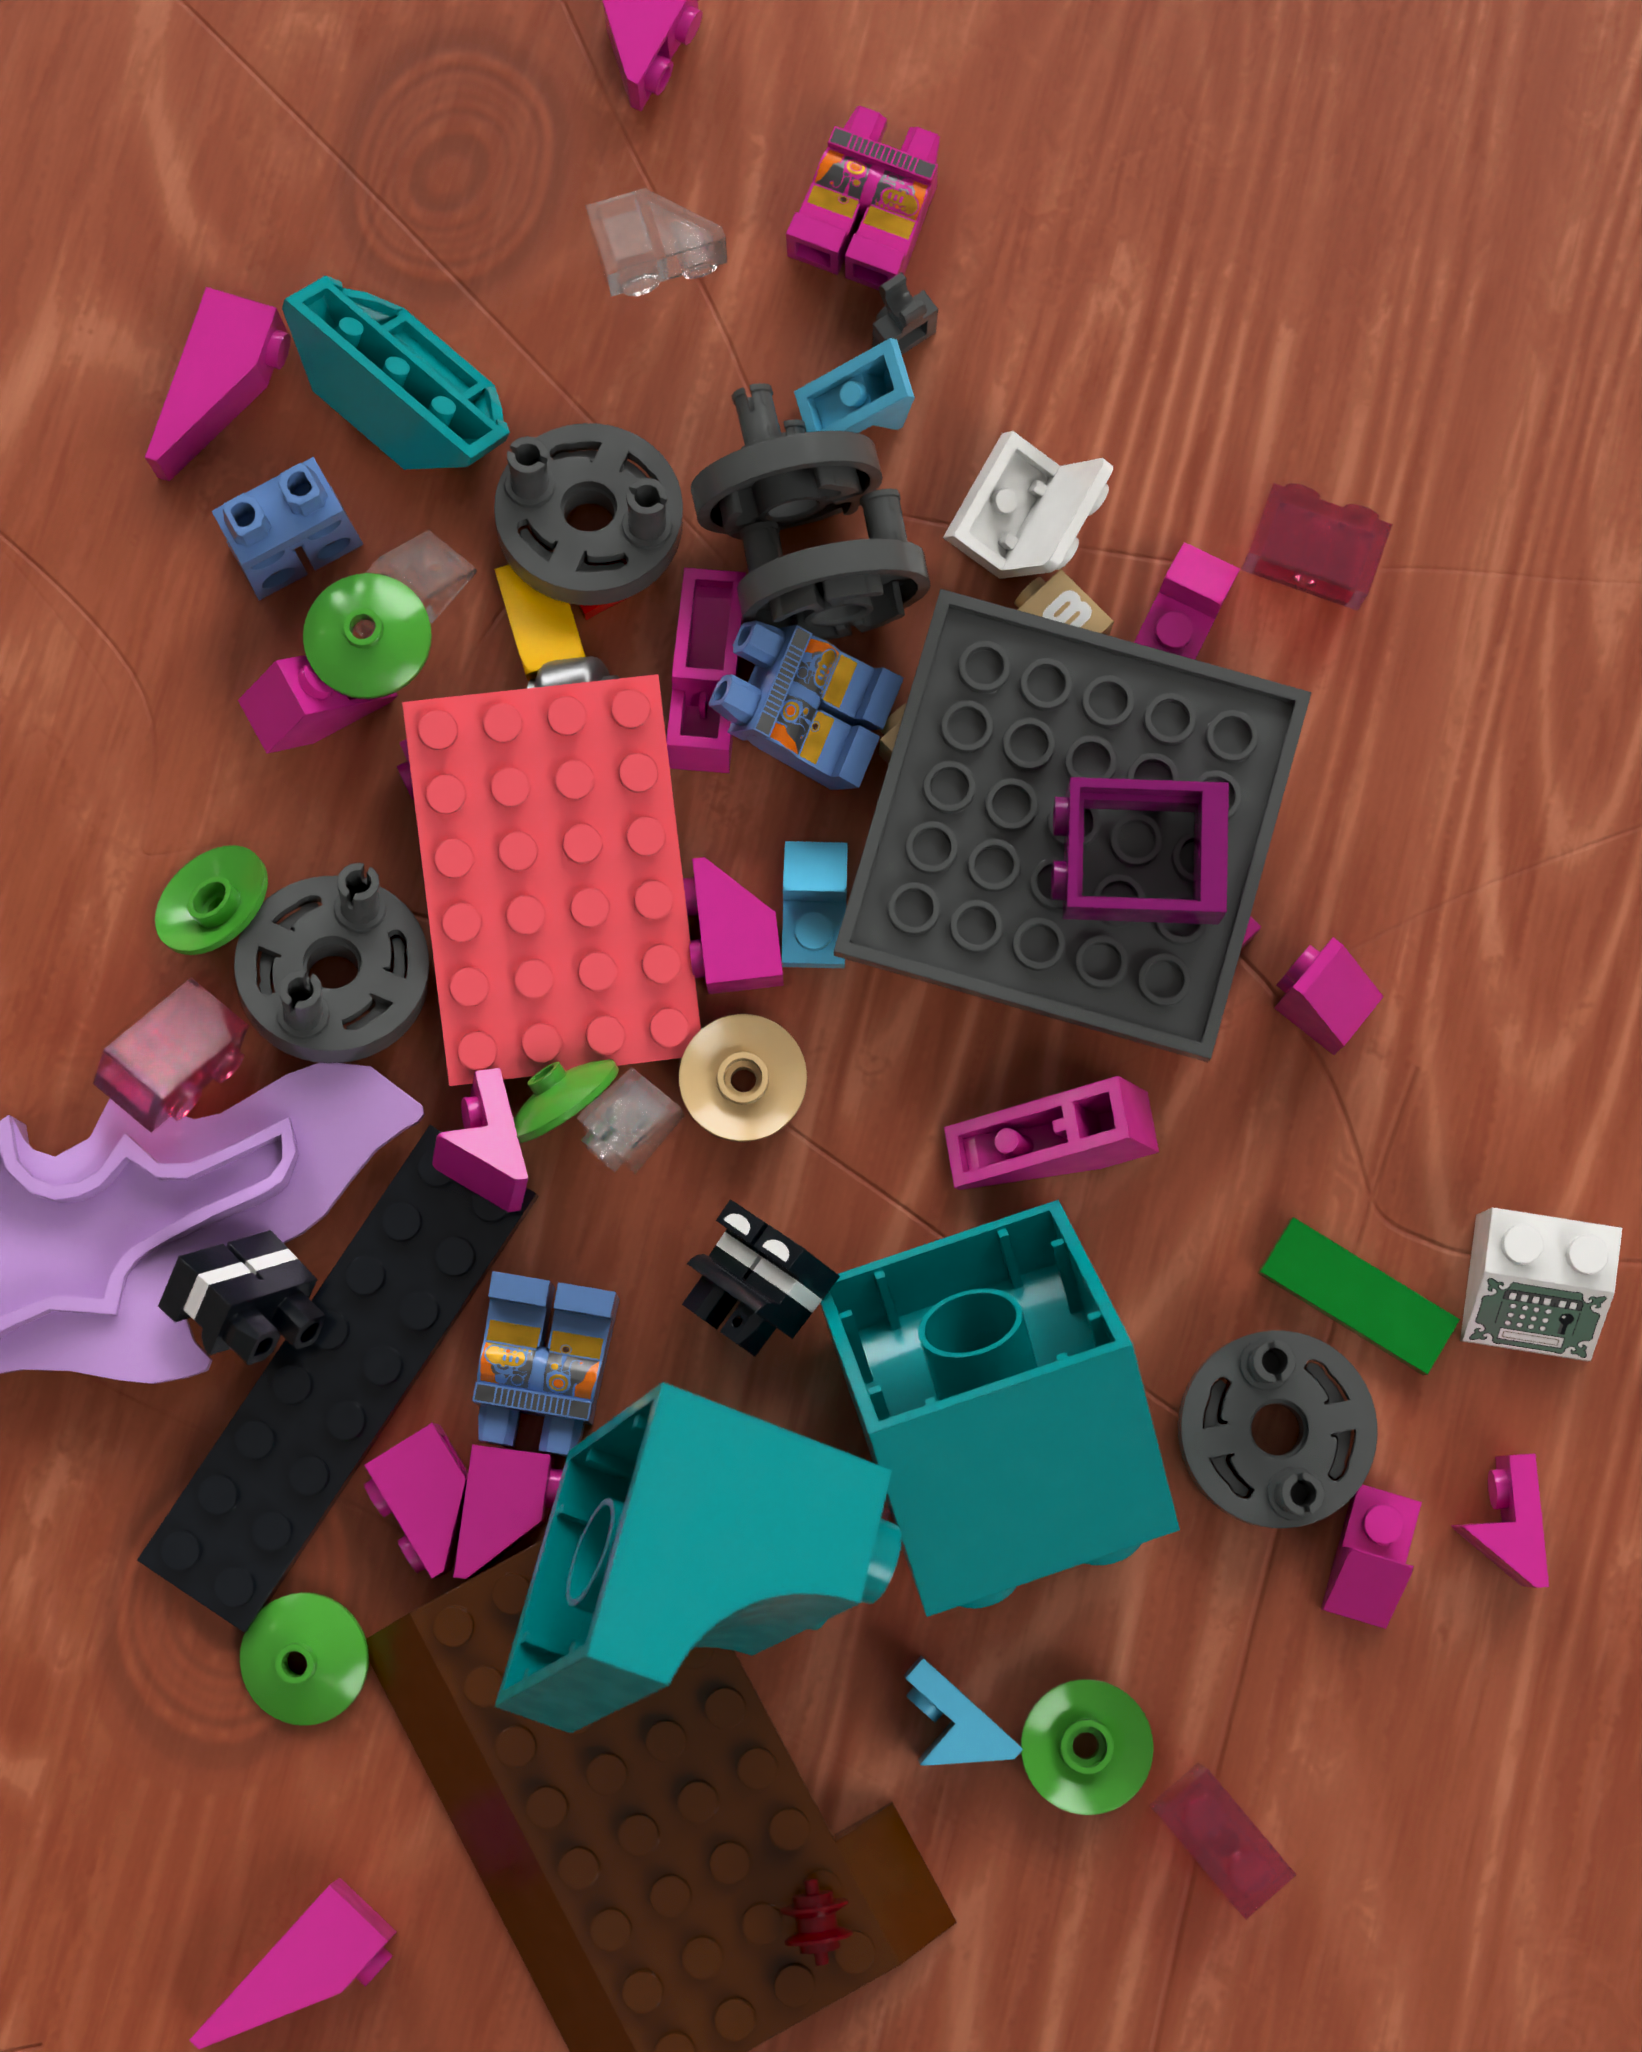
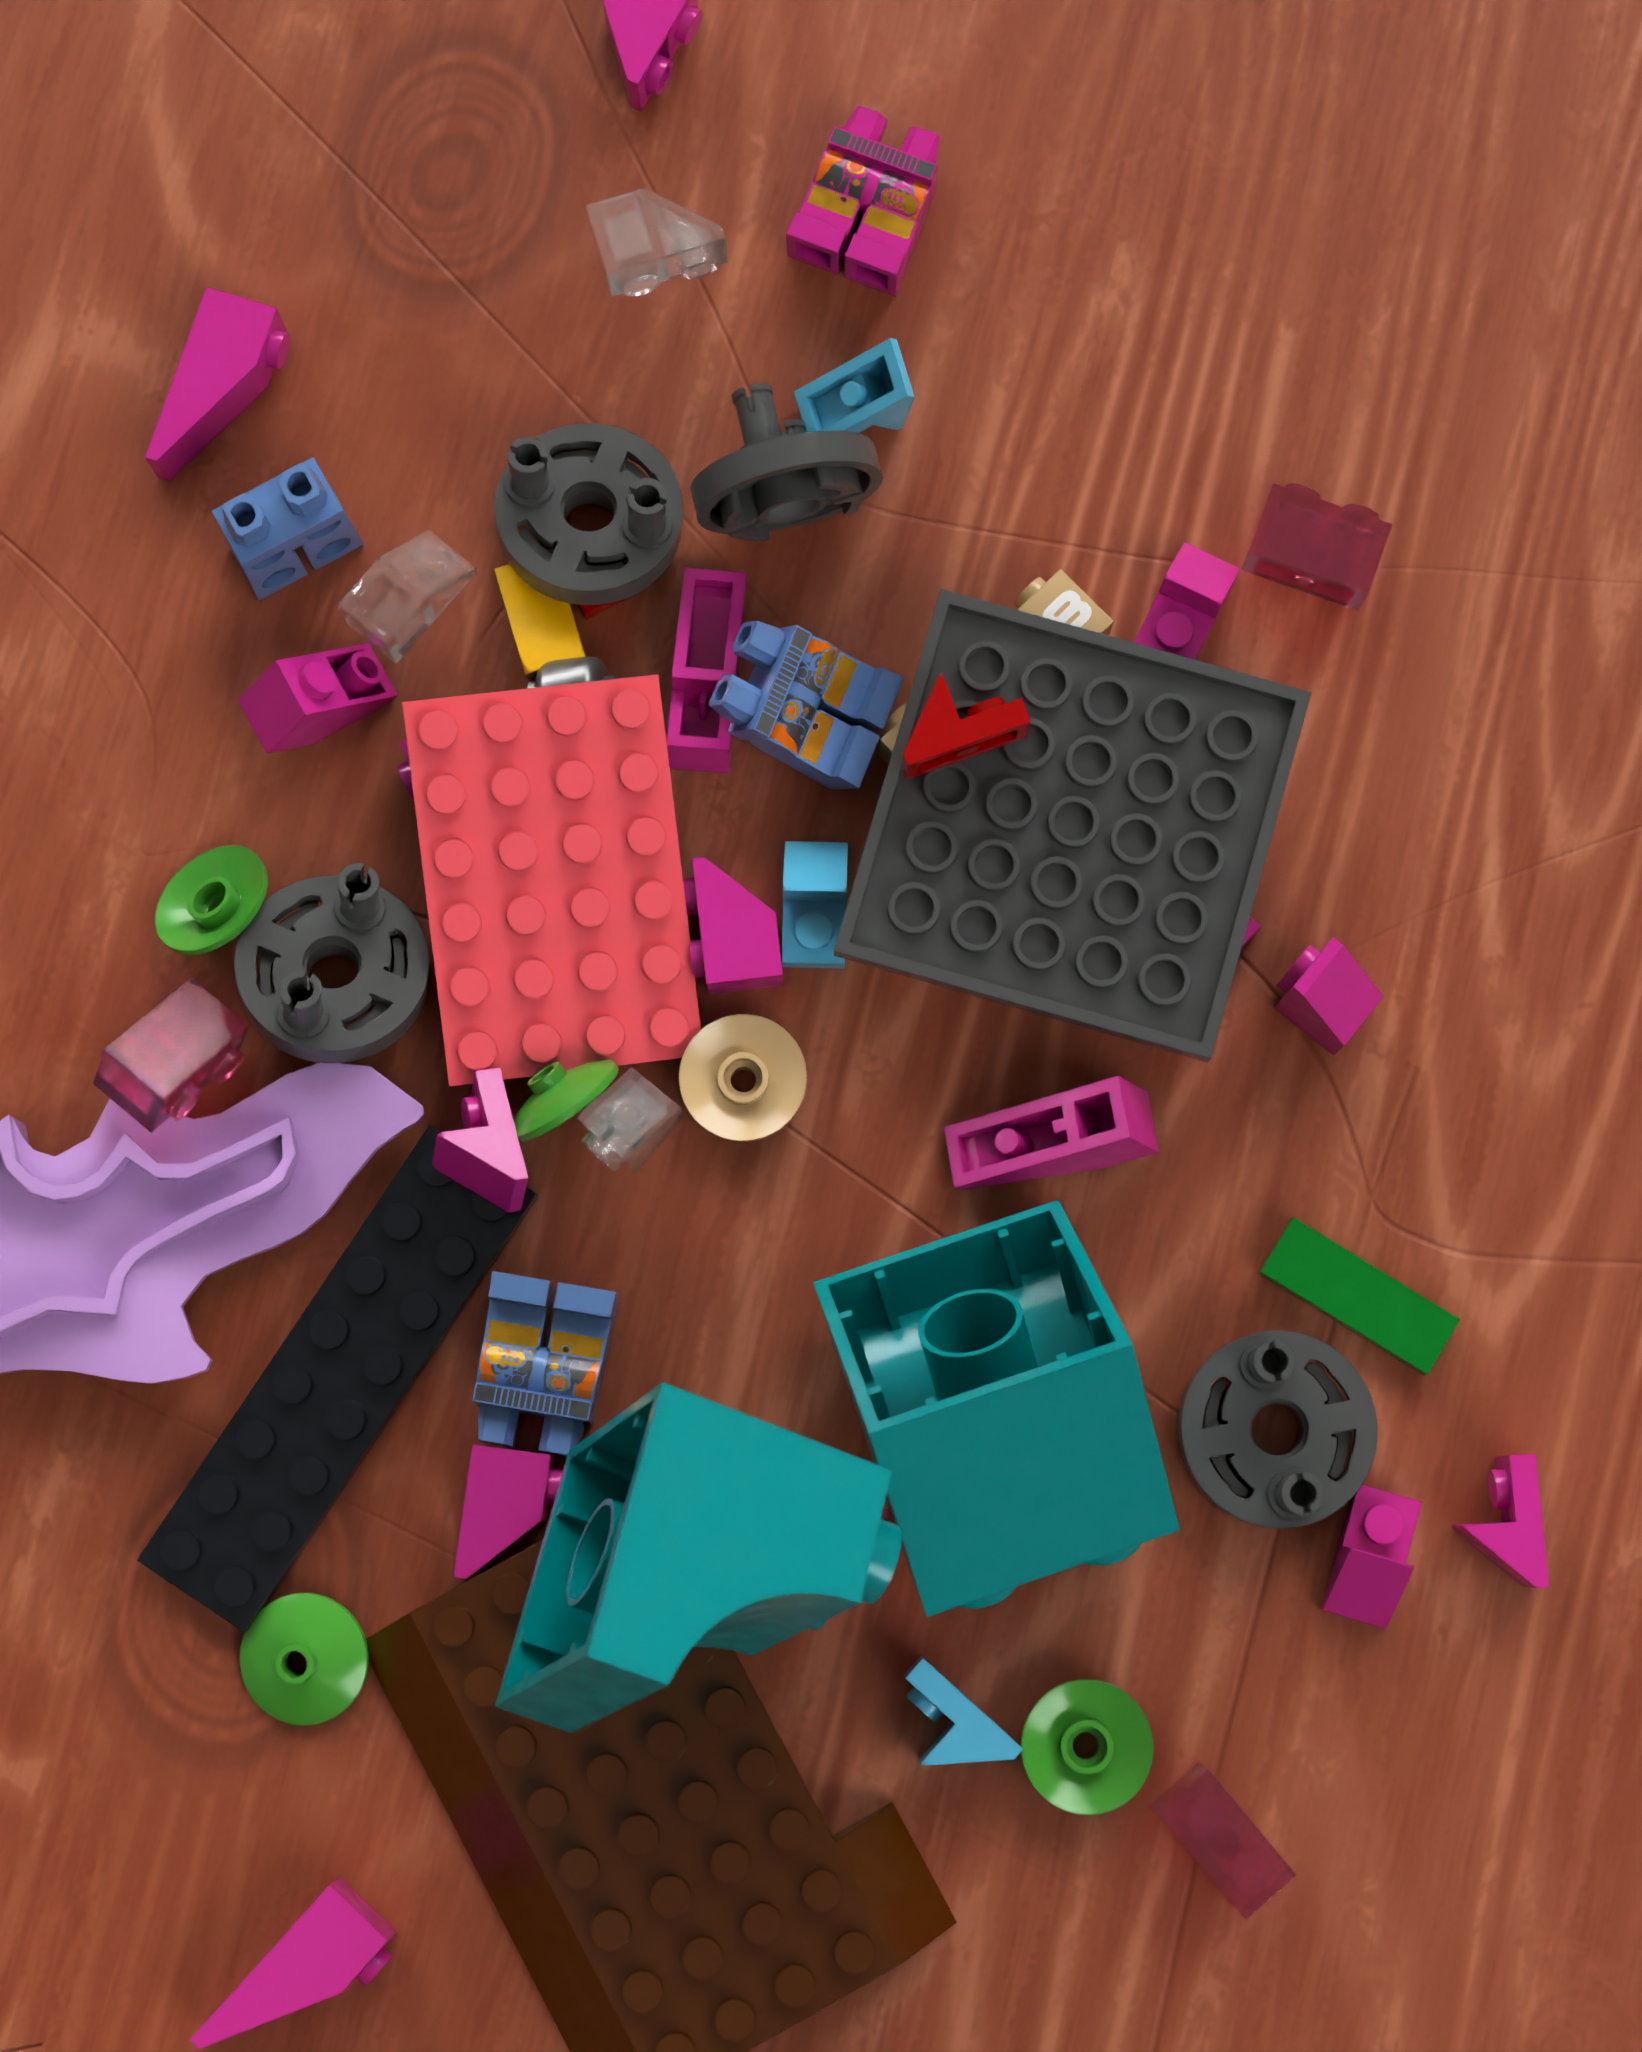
(245, 1297): black hips -> none
(374, 664): bright green dish -> none
(393, 378): teal wedge -> none
(425, 1491): dark pink slope -> none
(765, 1272): hips -> none
(816, 1922): dark red wheel -> none
(838, 582): dark grey piece -> none
(904, 316): dark grey plate -> none
(946, 739): none -> red slope
(1027, 509): white bracket -> none
(1210, 806): magenta window -> none
(1539, 1283): white slope -> none

